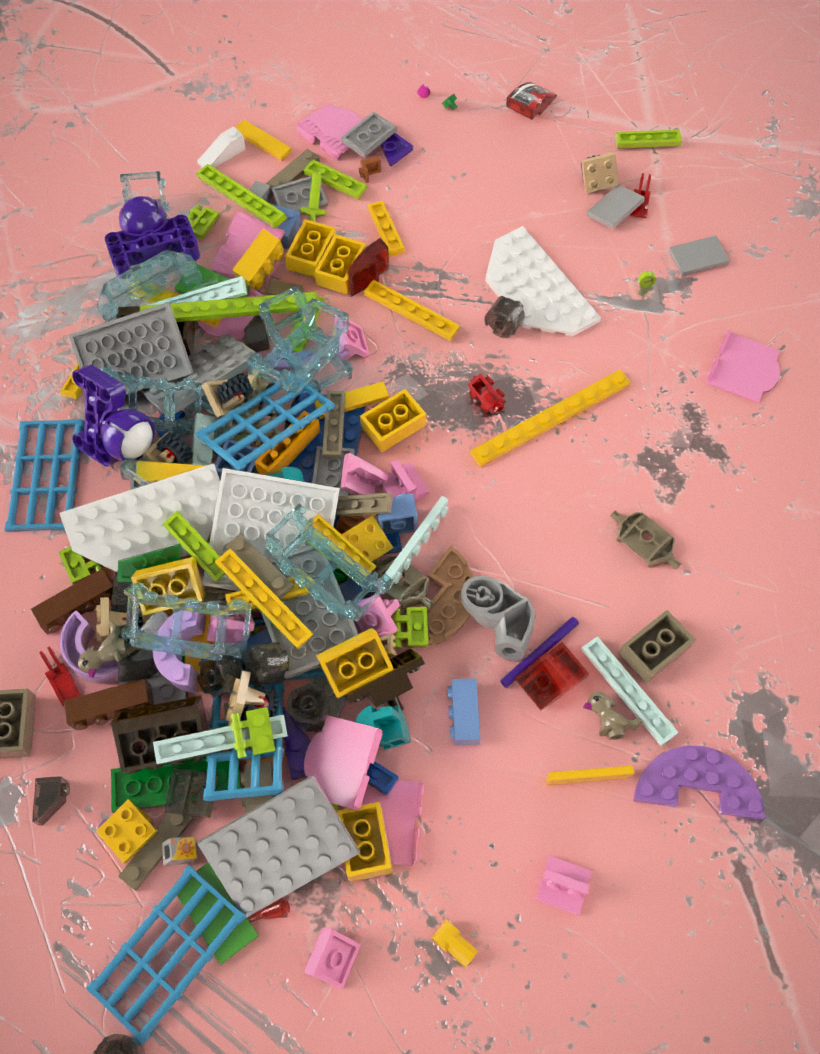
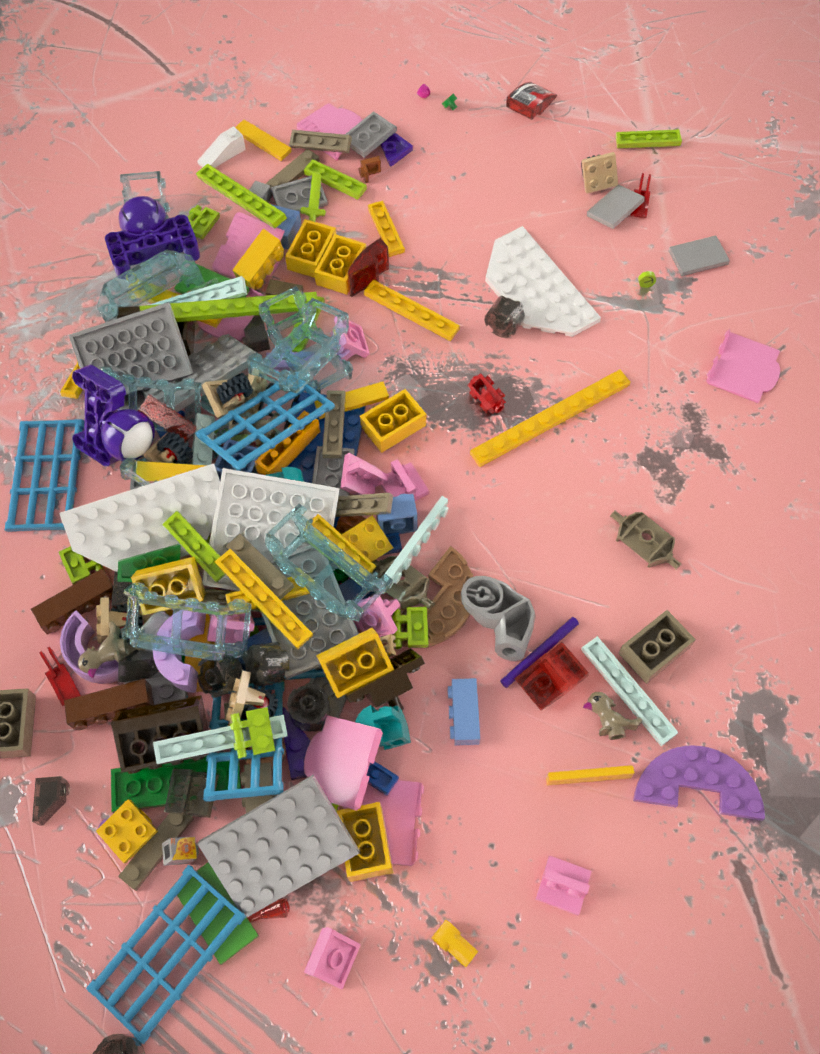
(167, 417): none -> clear red plate
(320, 141): none -> dark tan plate

